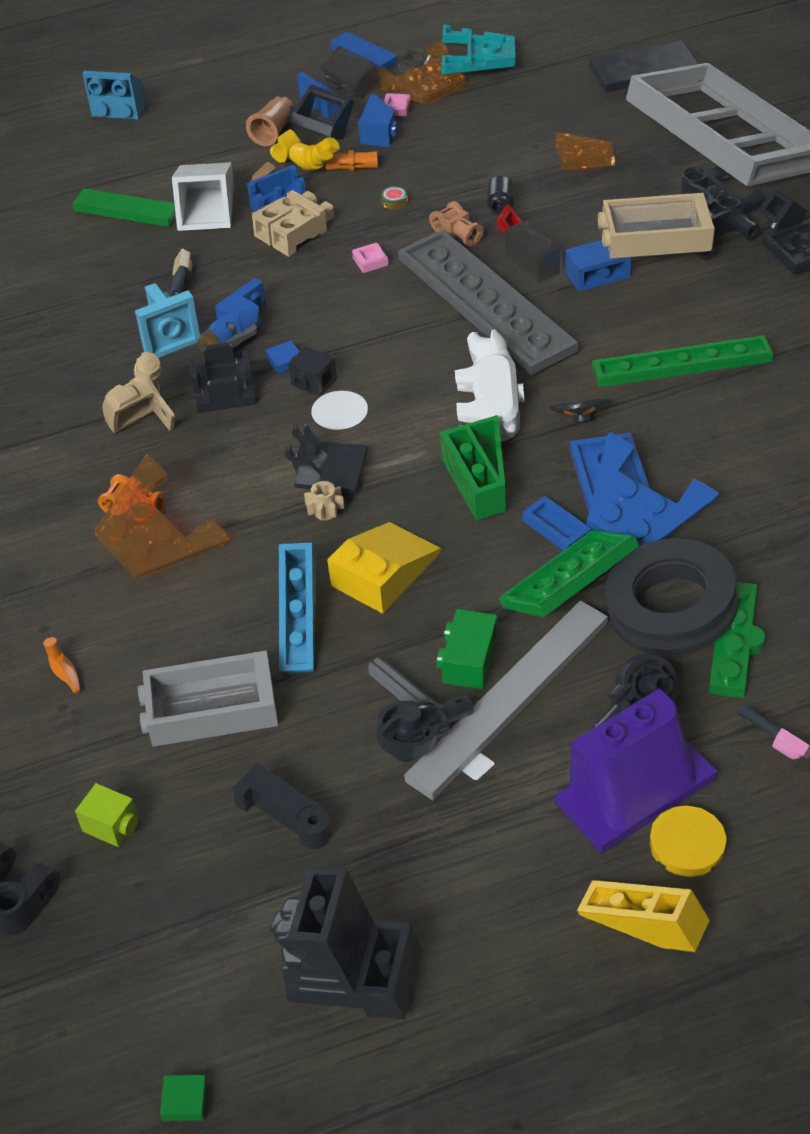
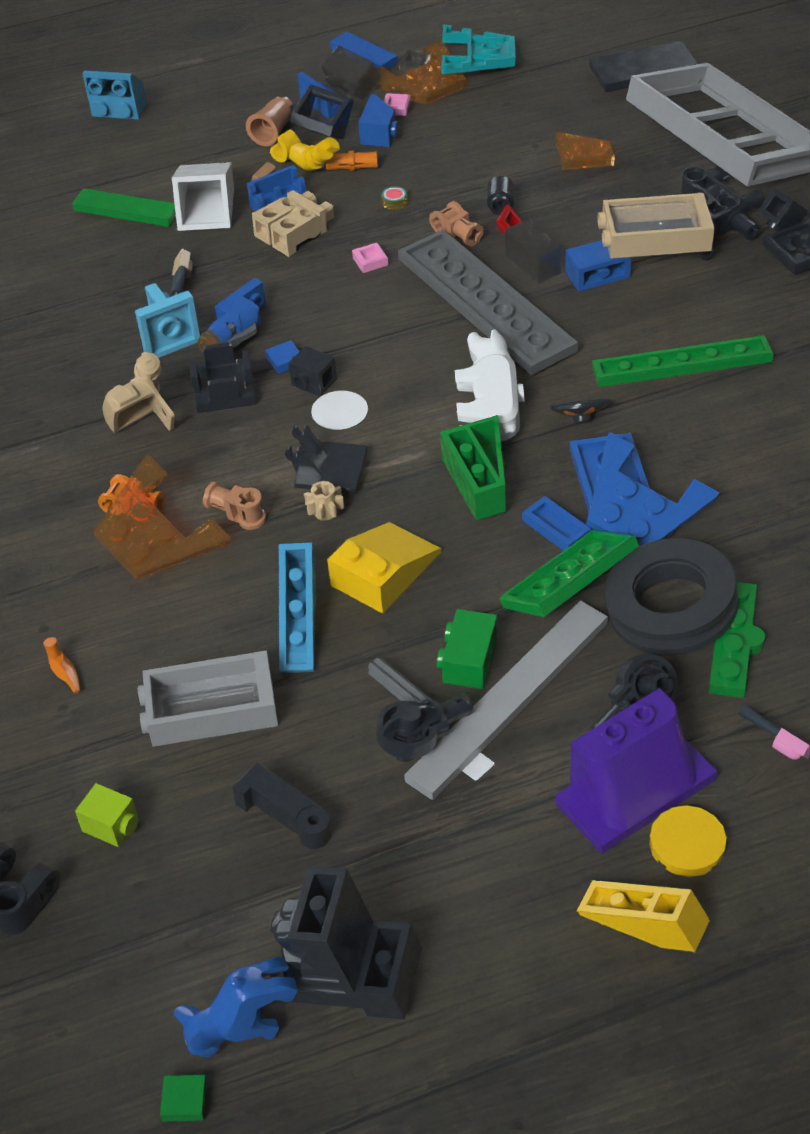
(237, 1008): none -> blue animal
(239, 503): none -> nougat connector

